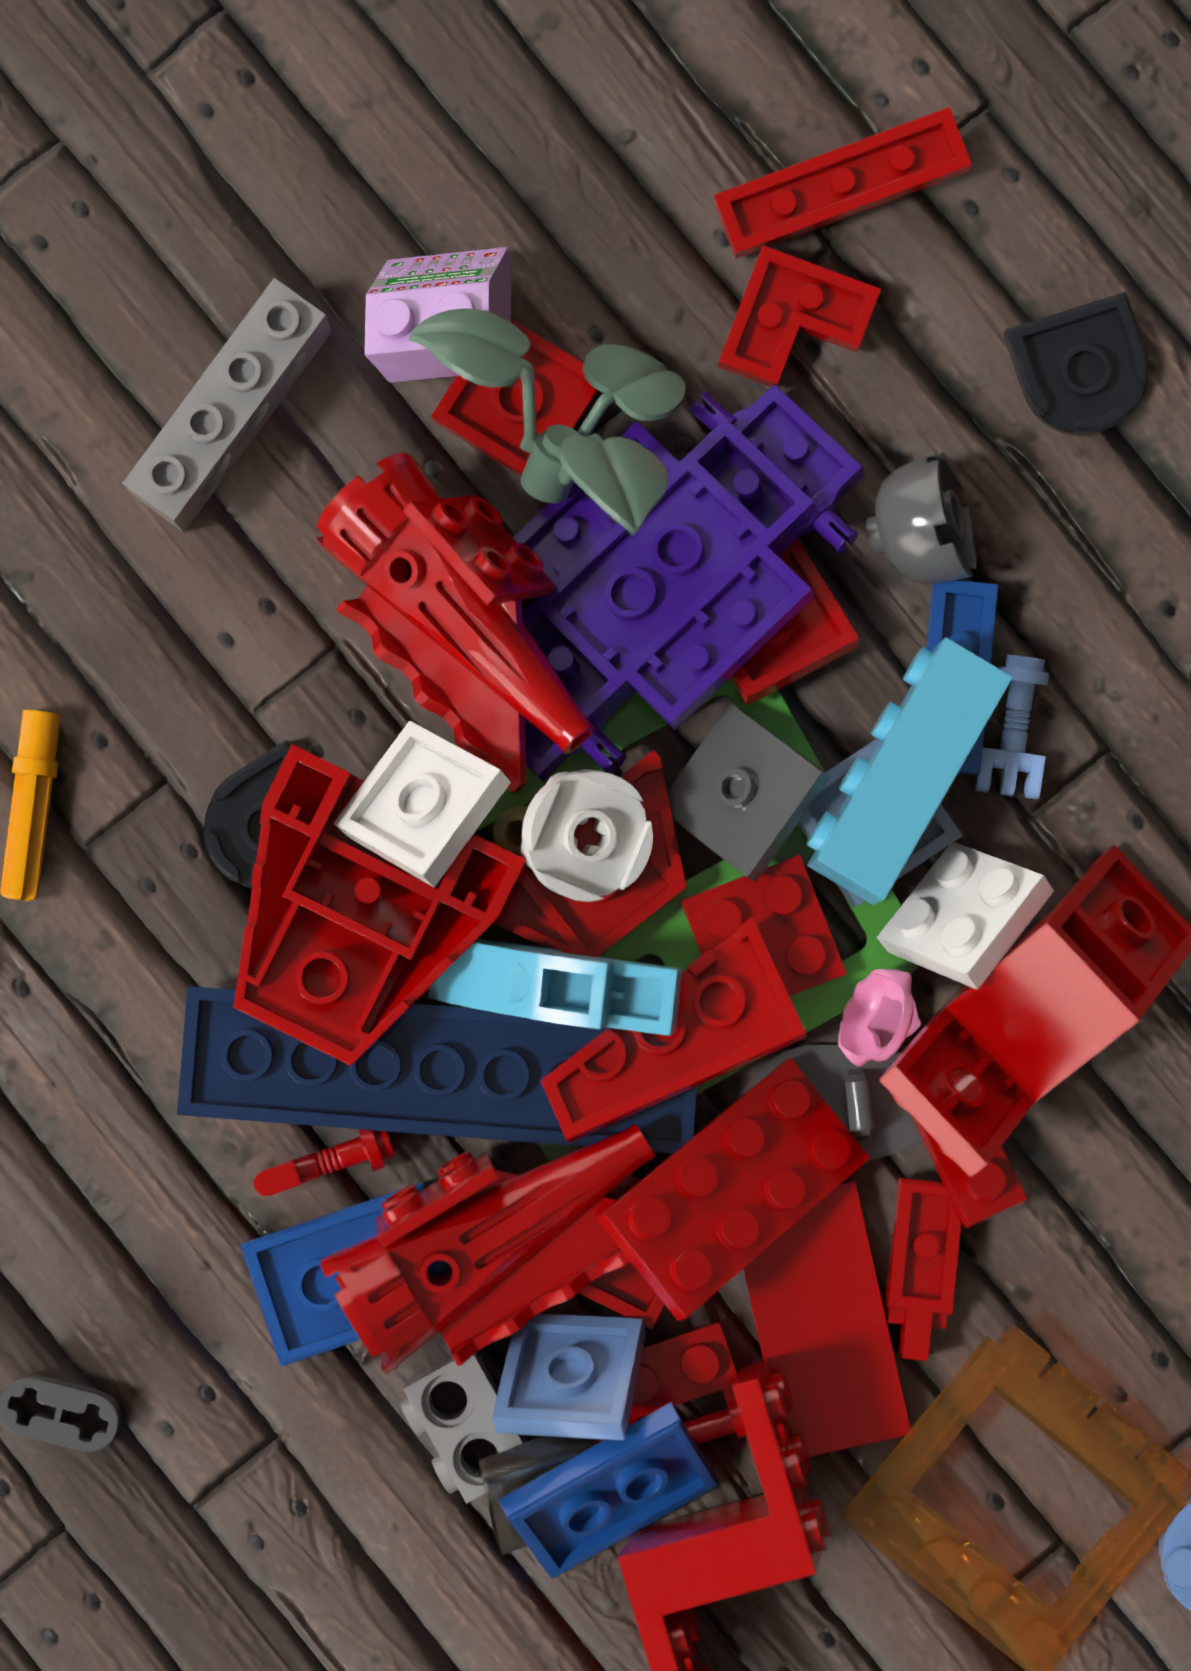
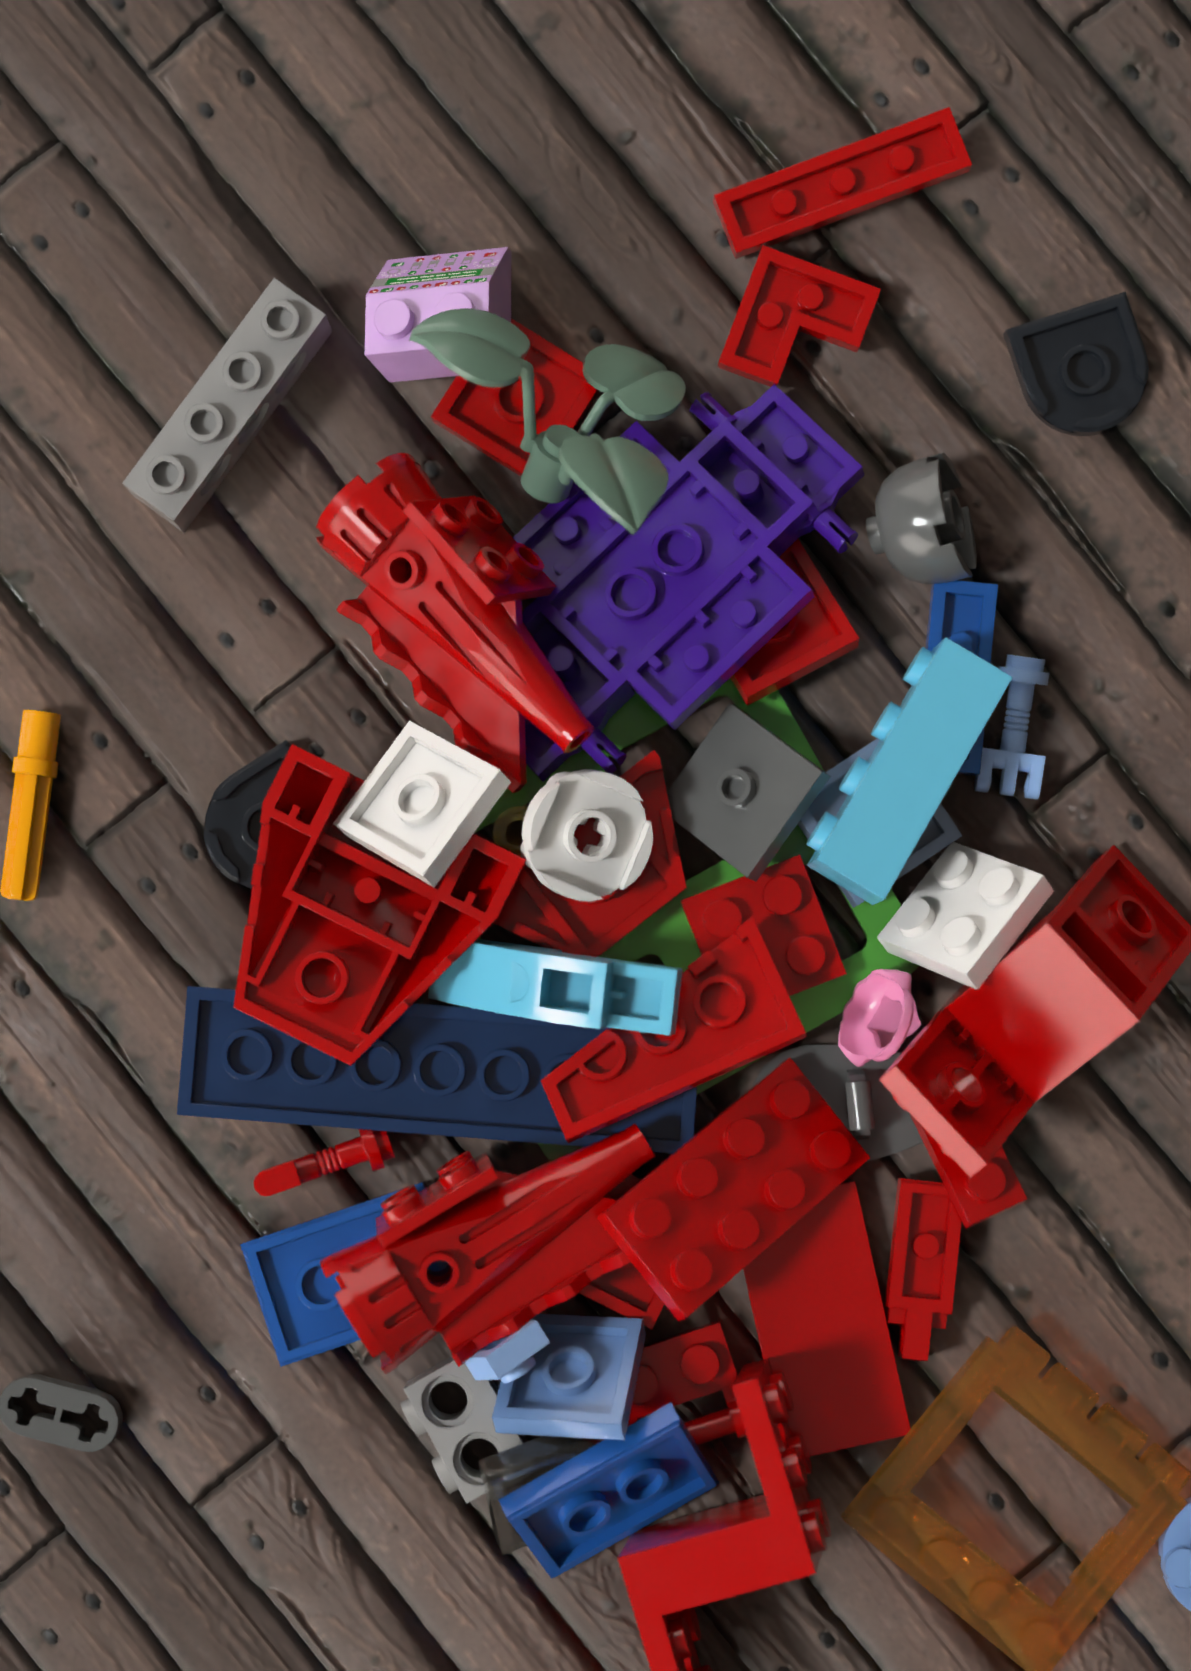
(508, 1356): none -> light blue plate

